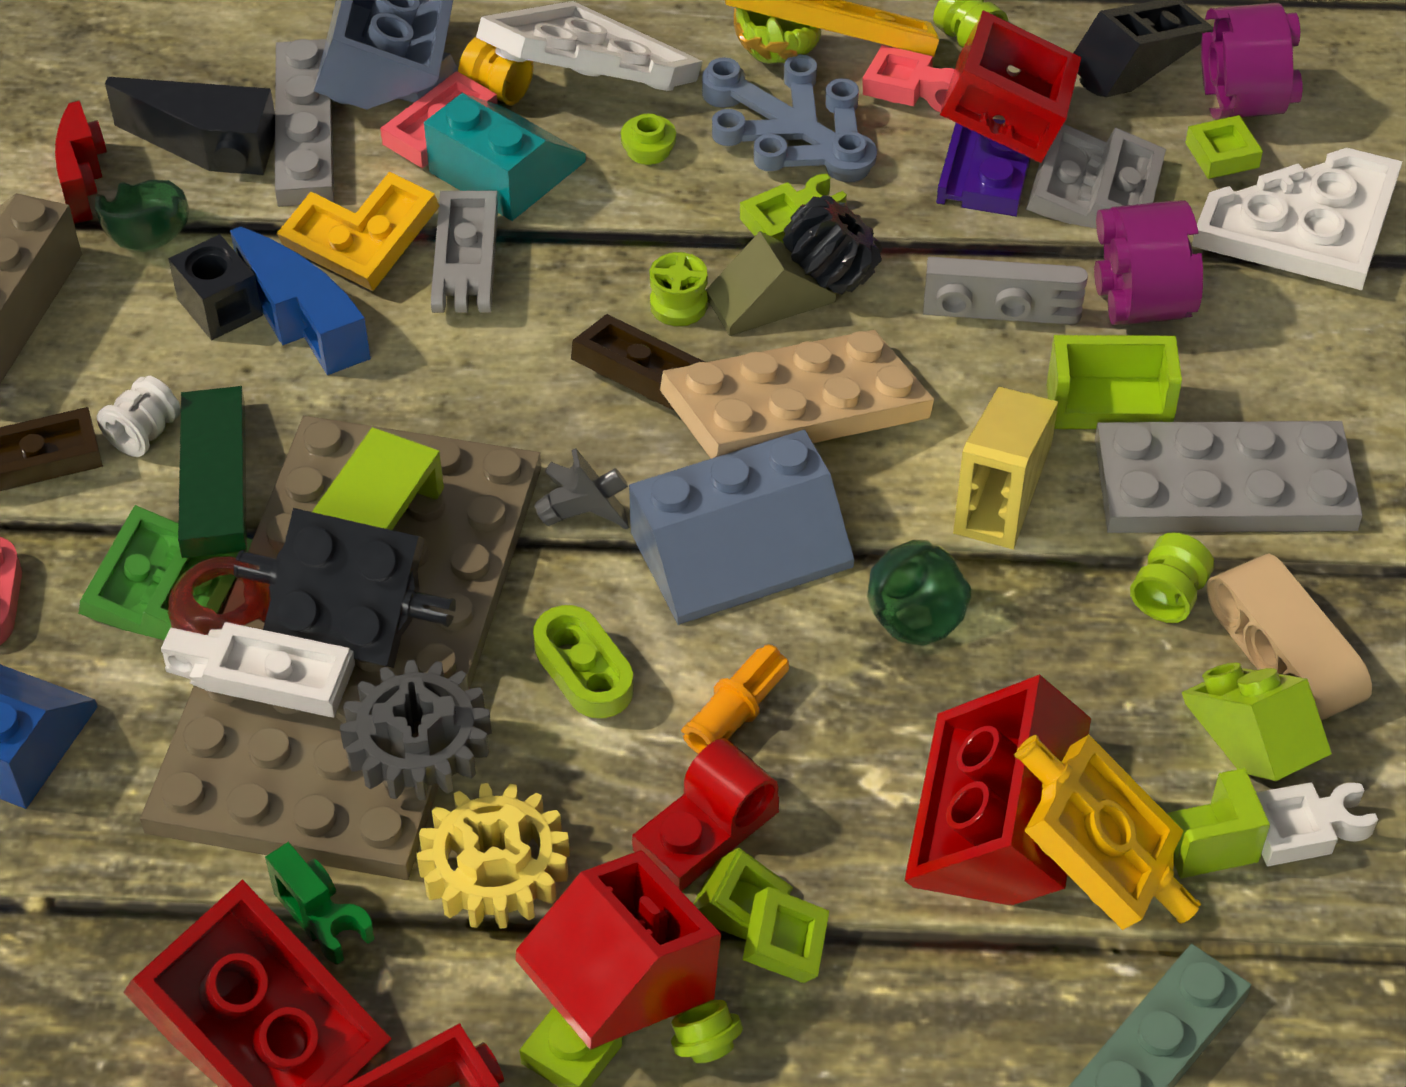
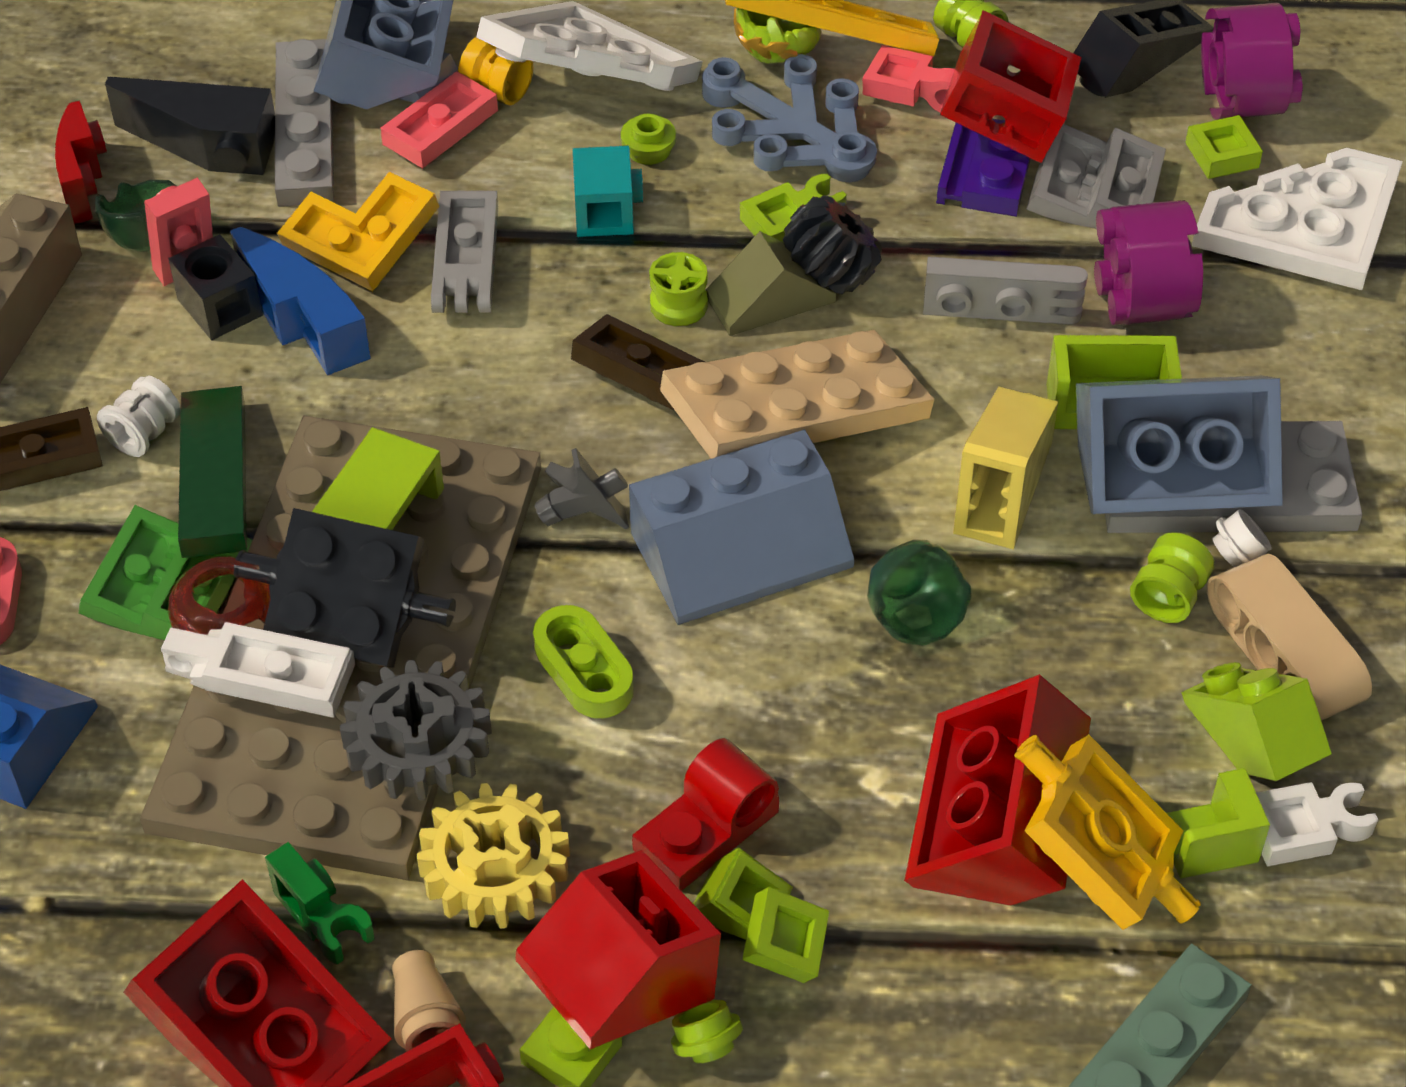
(175, 222): none -> coral plate
(421, 1000): none -> tan cone
(494, 149): teal slope -> none
(605, 190): none -> teal brick
(736, 698): light orange axle -> none
(1180, 443): none -> sand blue slope
(1240, 539): none -> white plate

